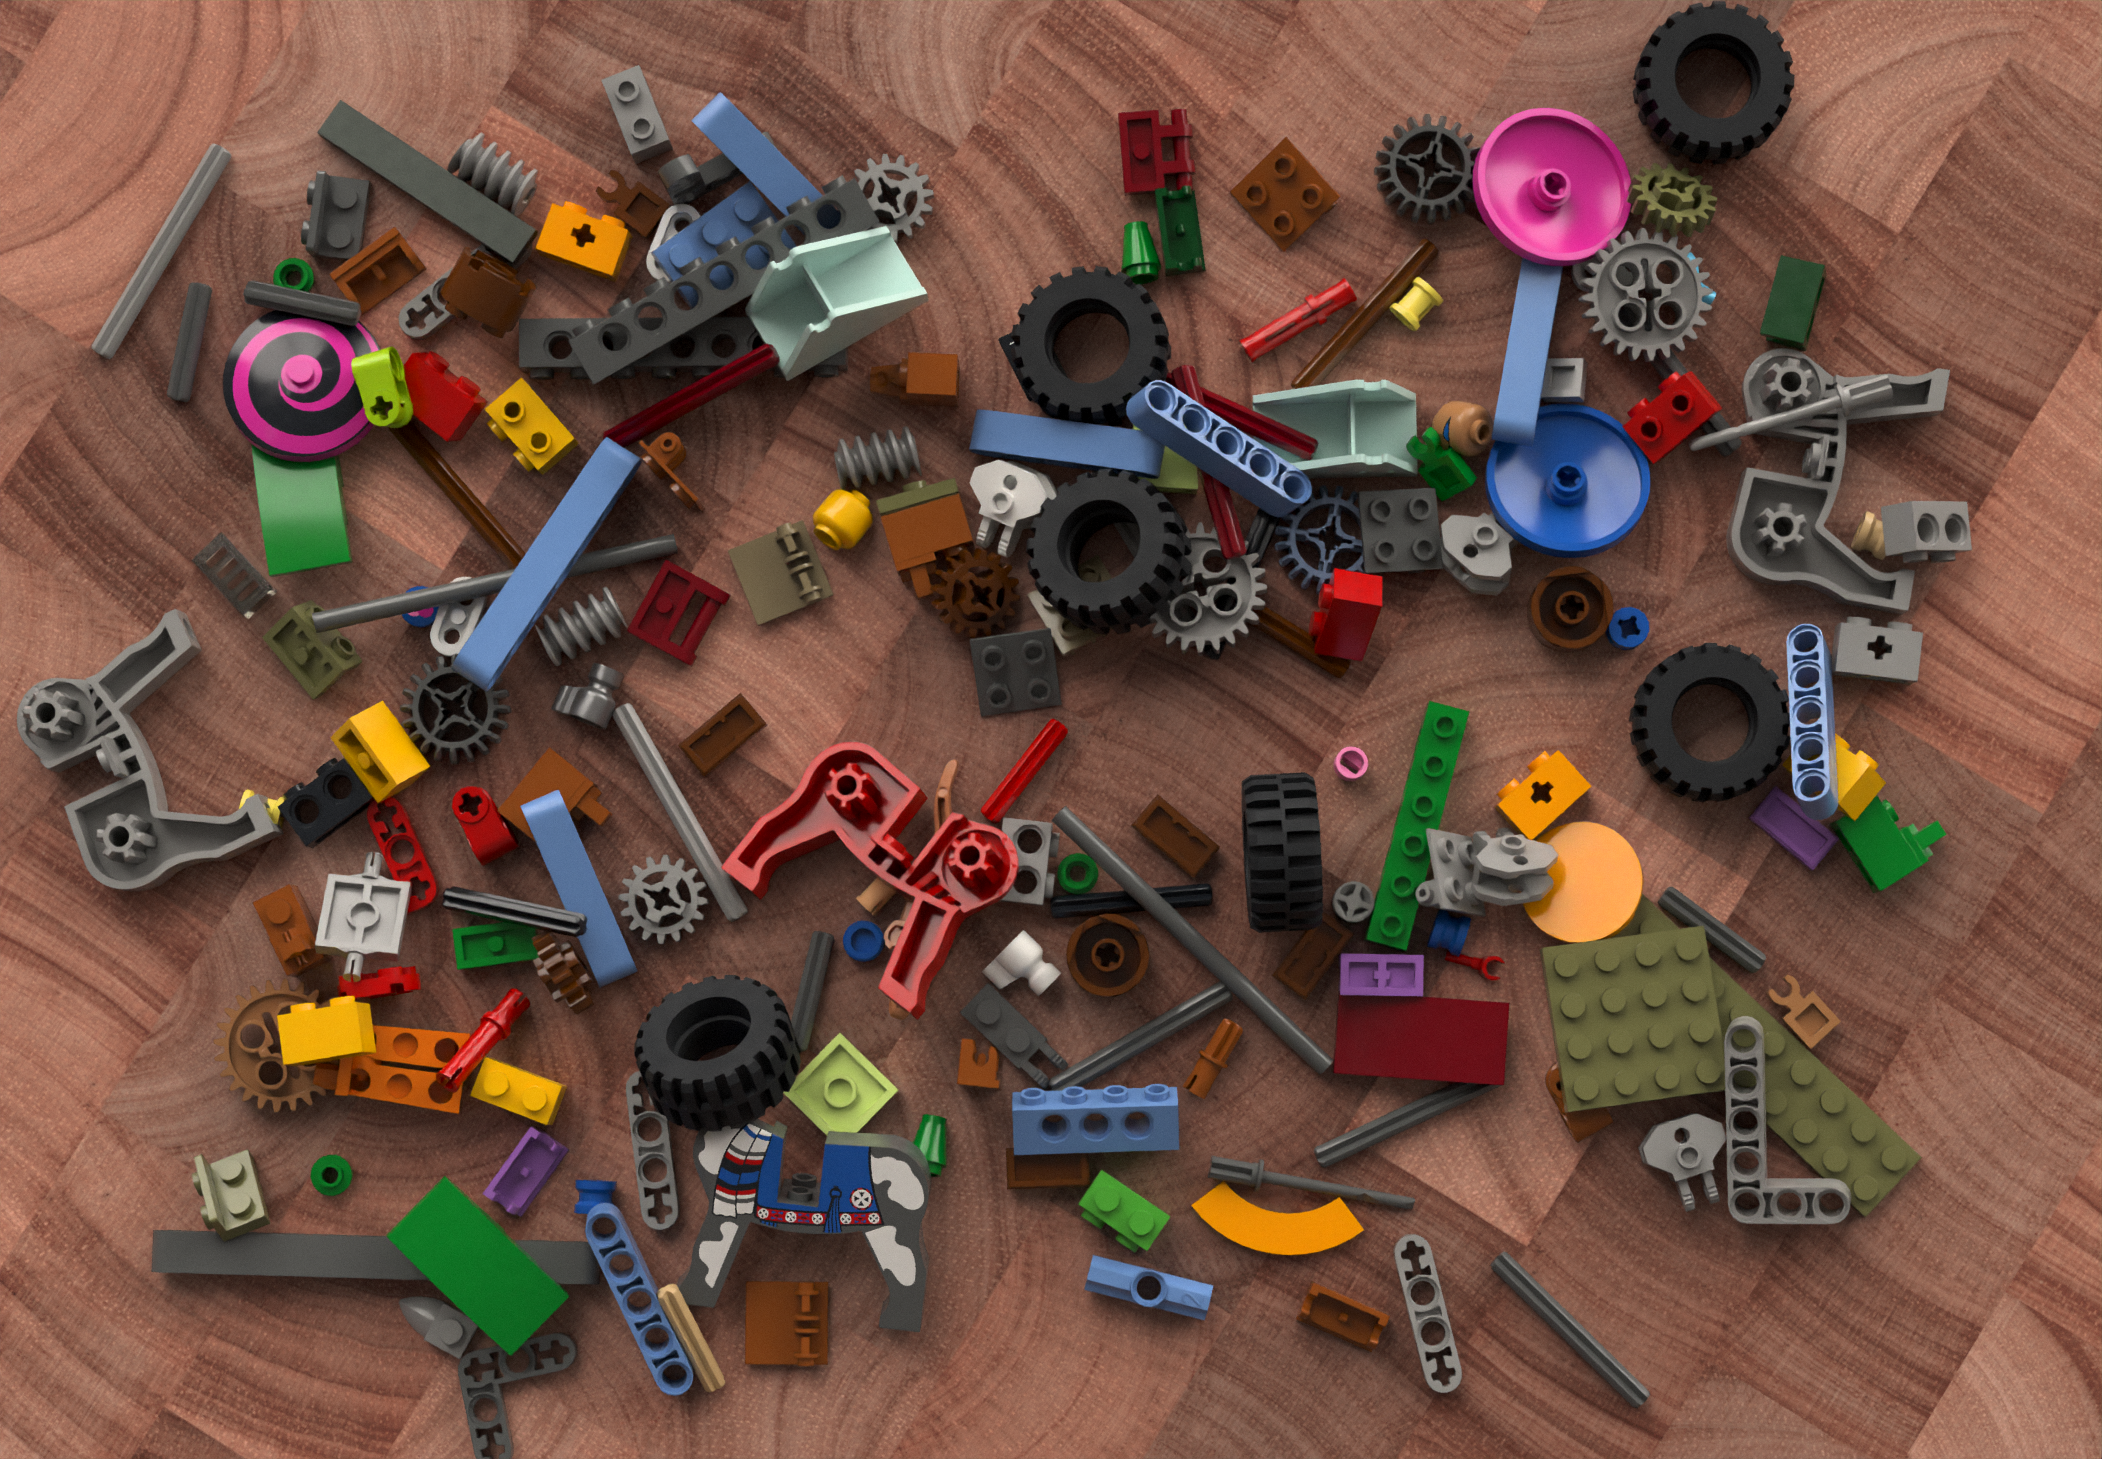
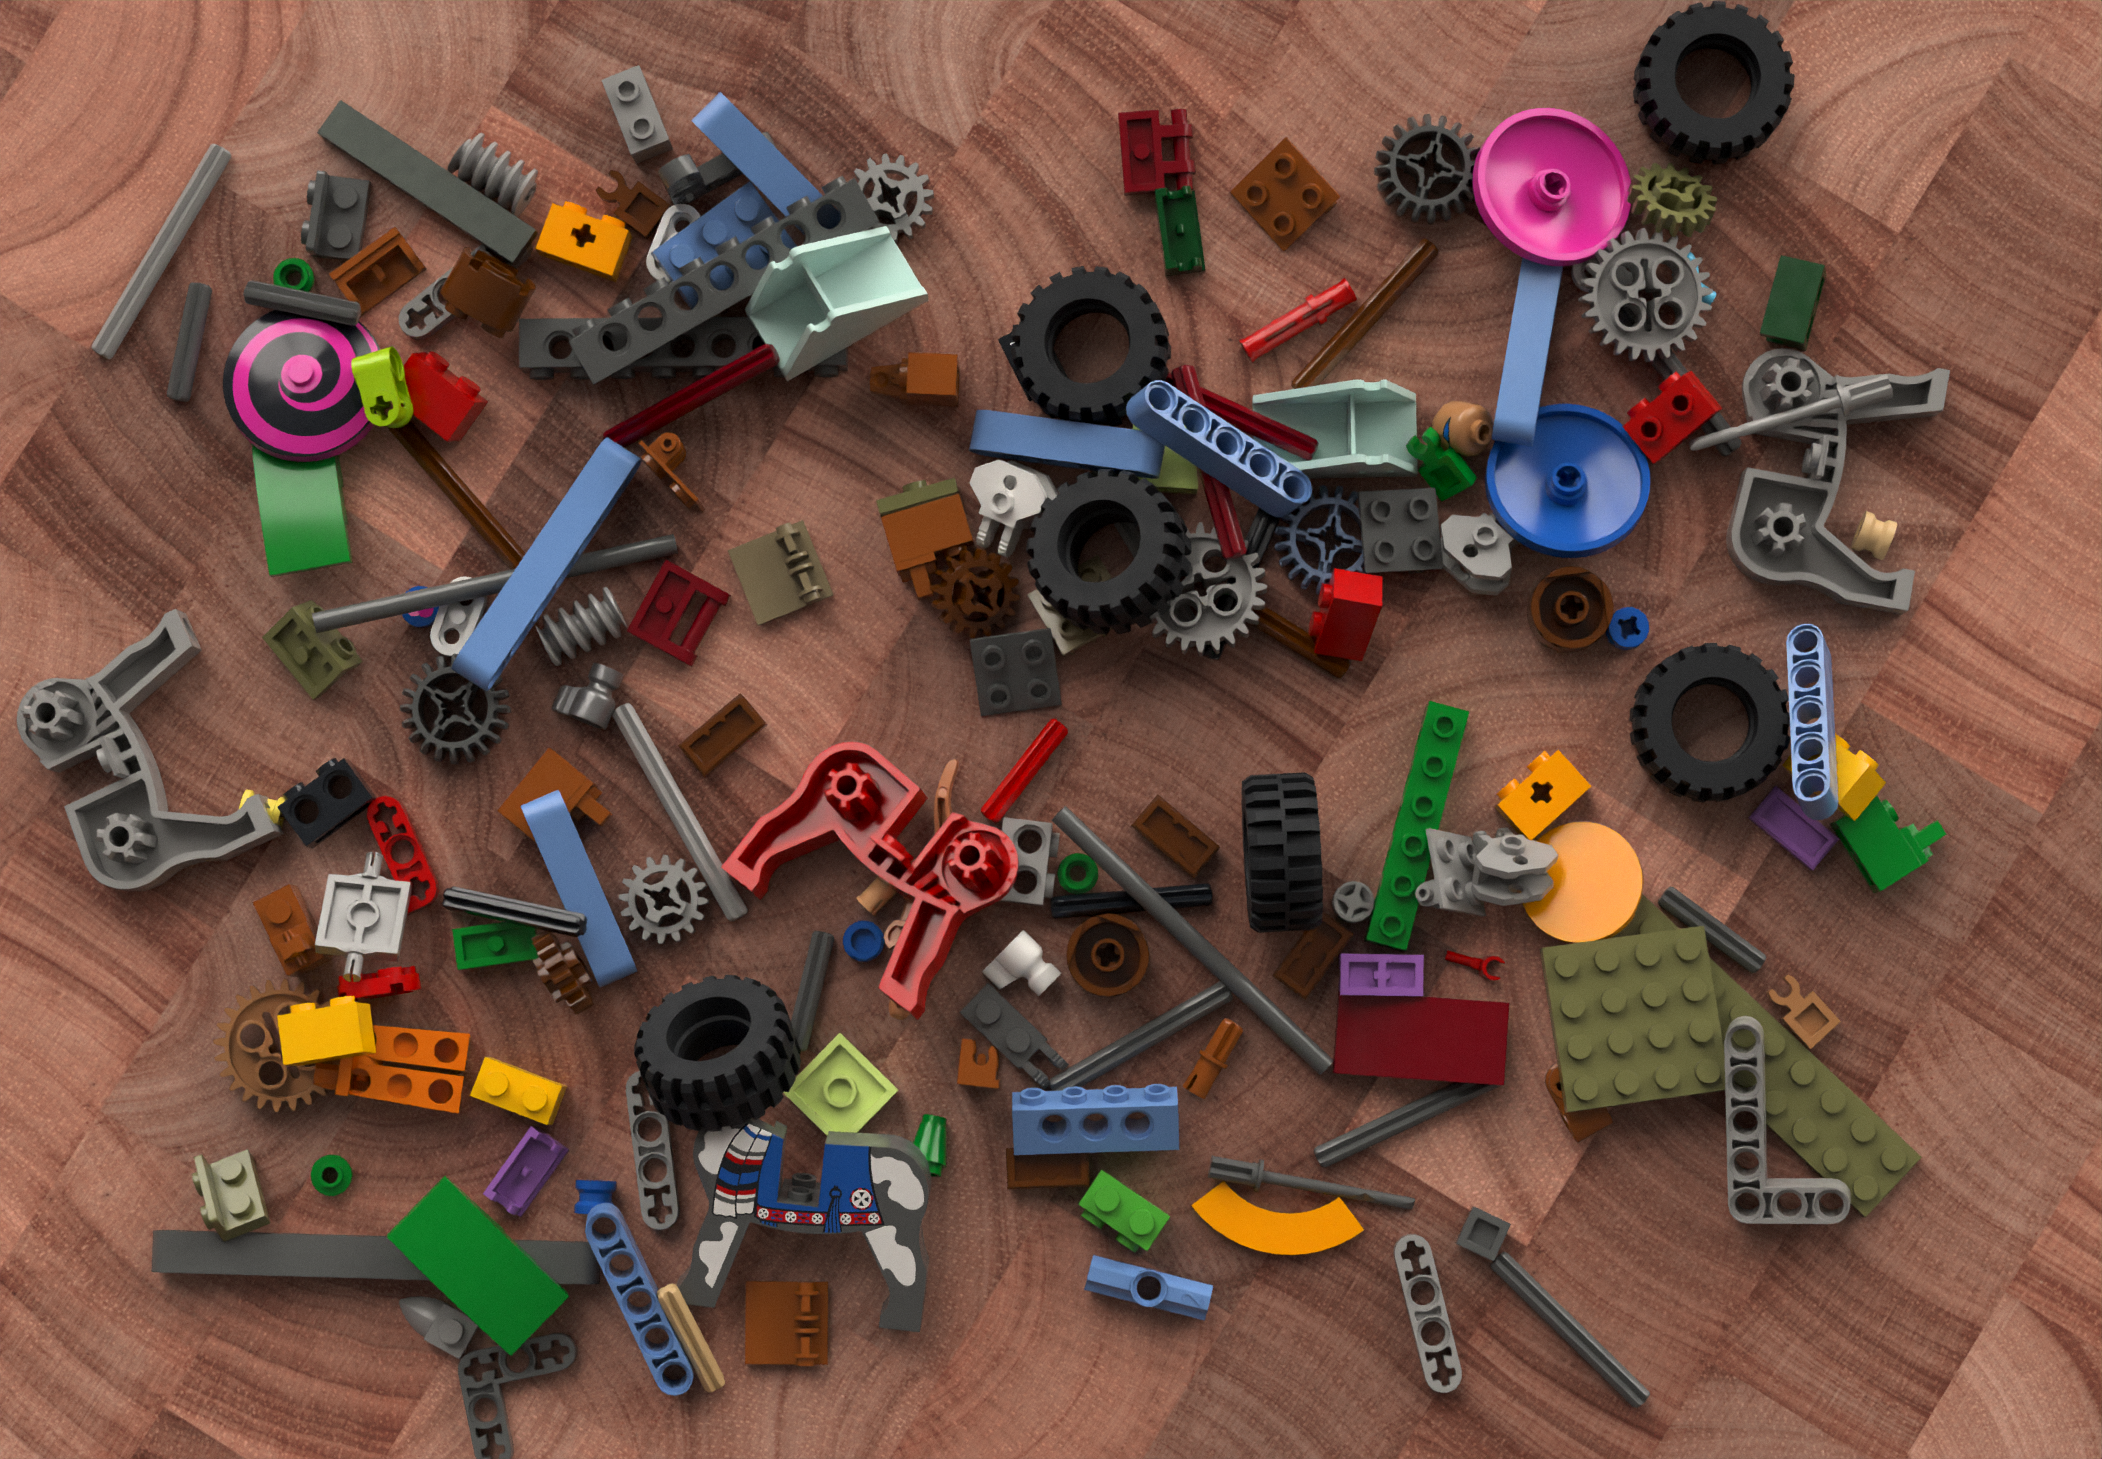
(253, 601): clear smoke slope -> none
(383, 752): yellow brick -> none
(488, 830): red piece -> none
(493, 1027): red pin -> none
(531, 427): yellow brick -> none
(842, 519): yellow head -> none
(876, 458): light grey piece -> none
(1139, 254): green cone -> none
(1342, 1316): dark orange hinge -> none
(1355, 759): bright pink hinge -> none
(1416, 304): light yellow bush -> none
(1449, 932): blue wheel -> none
(1483, 1233): none -> dark grey plate
(1564, 380): light grey plate -> none
(1685, 1158): light grey hinge -> none
(1896, 665): light grey brick -> none
(1926, 530): light grey brick -> none

